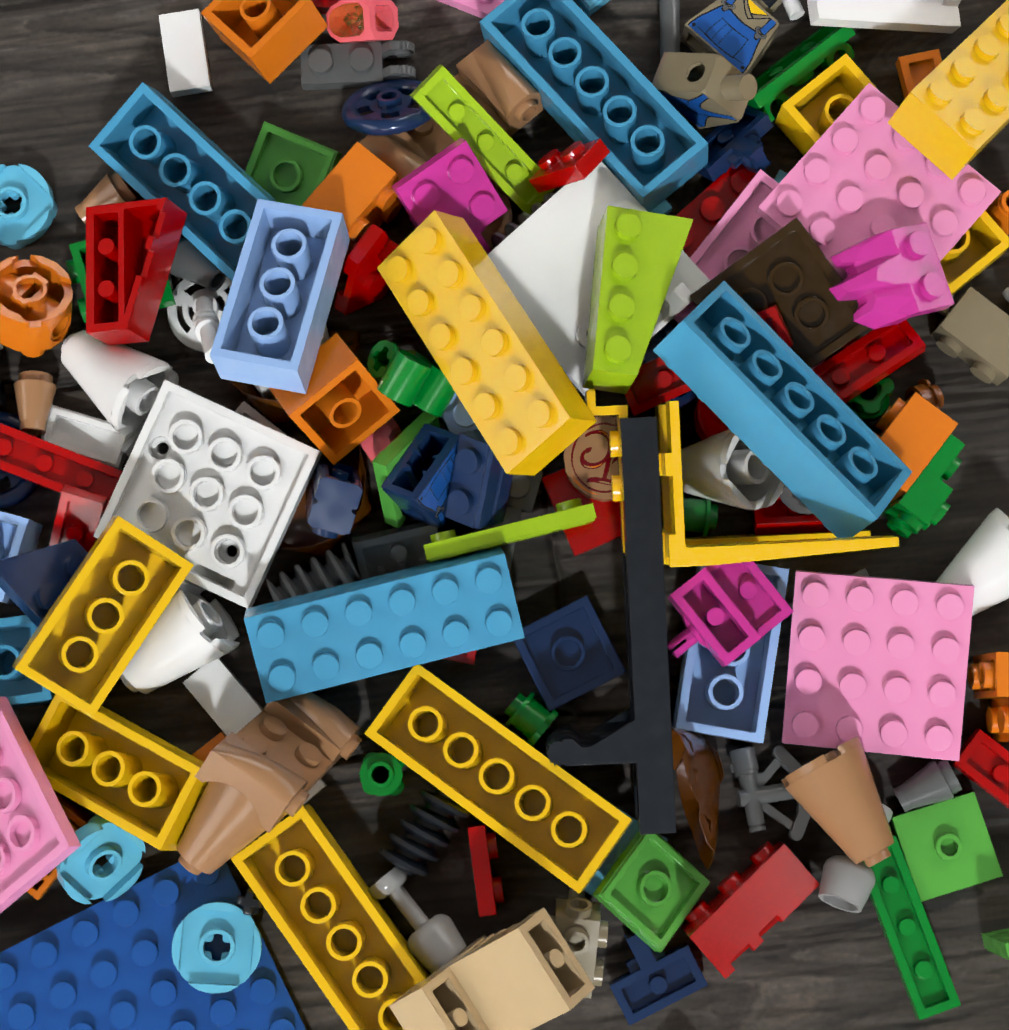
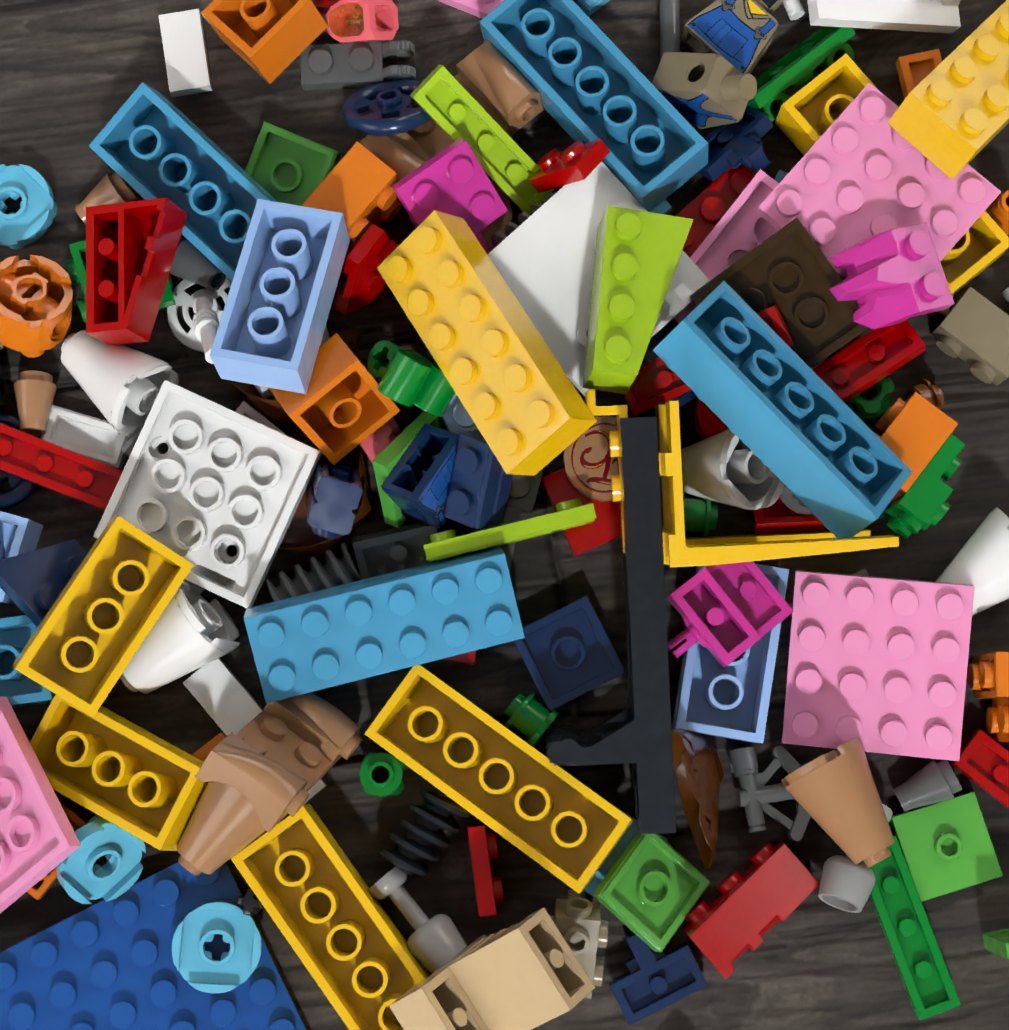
(78, 516): red plate -> none

